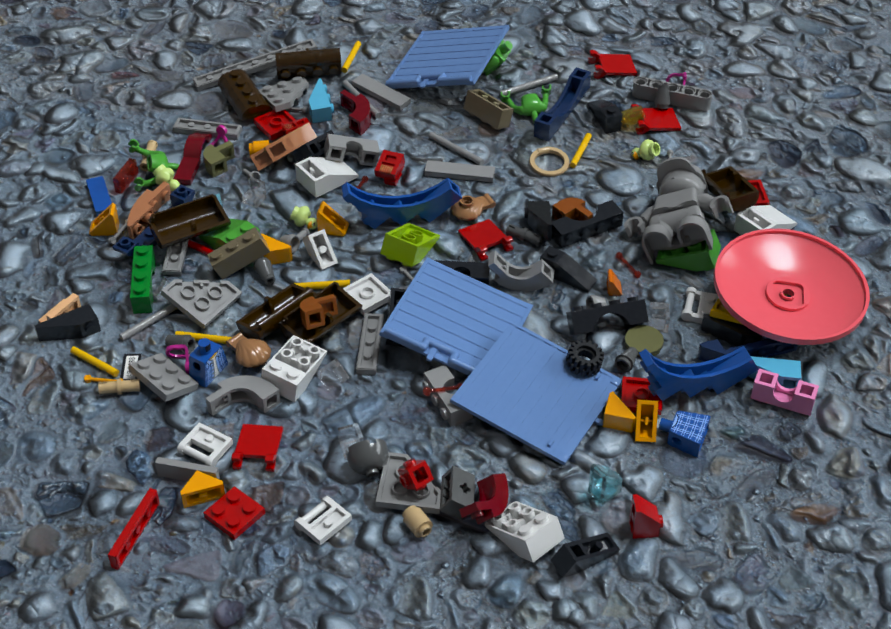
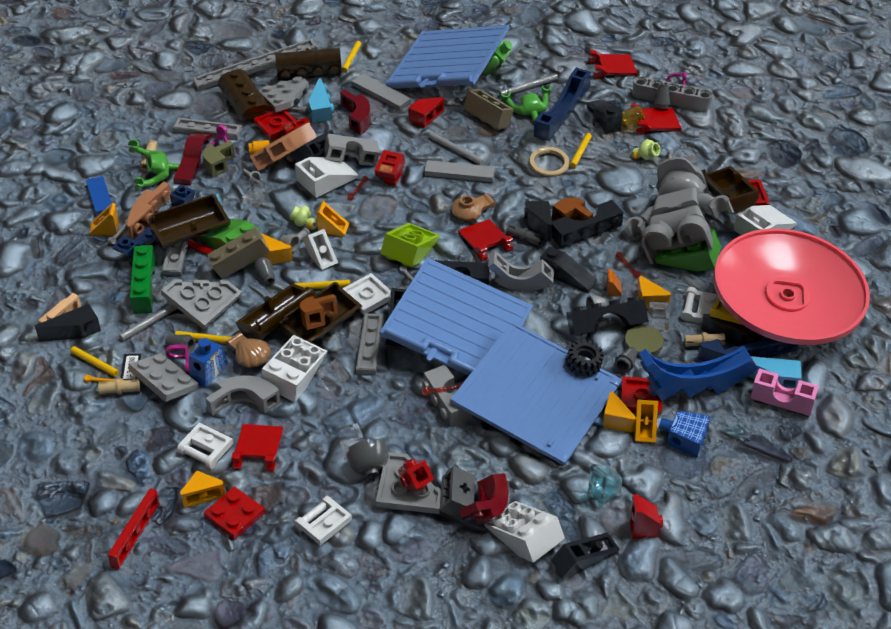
(125, 175): clear red plate -> none
(165, 175): yellowish green animal -> none
(182, 470): light grey tile -> none
(352, 90): light grey bar -> none
(401, 209): blue arch -> none
(417, 521): tan brick -> none
(425, 111): none -> red slope
(652, 292): none -> light orange slope
(695, 340): none -> tan pin

